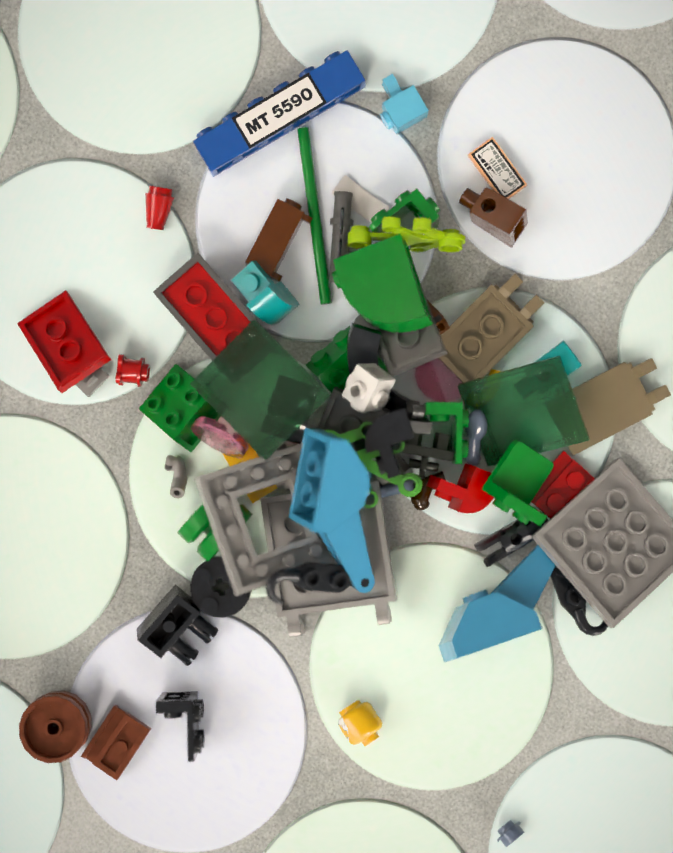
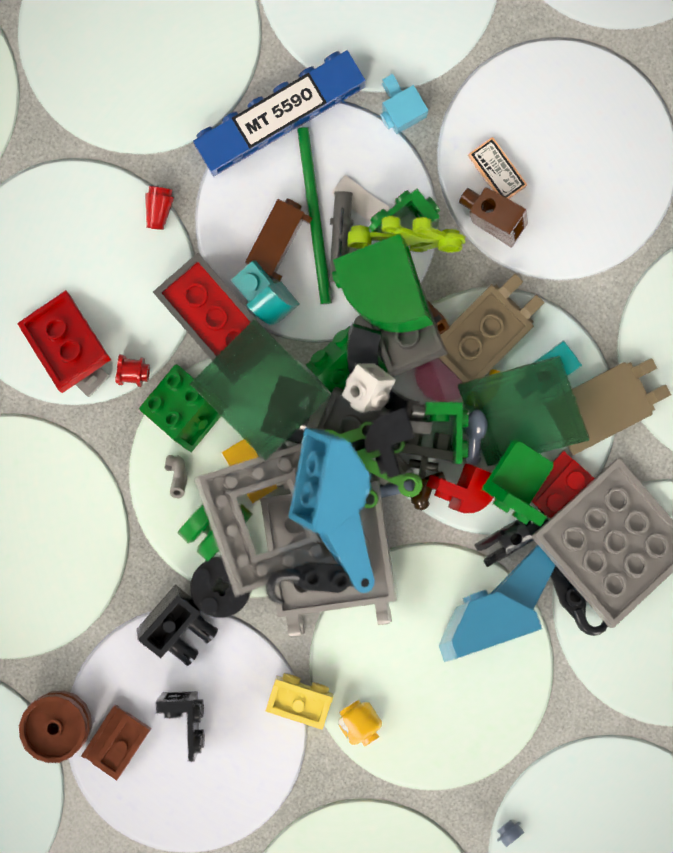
(216, 436): clear pink tile -> none
(300, 701): none -> light yellow bracket

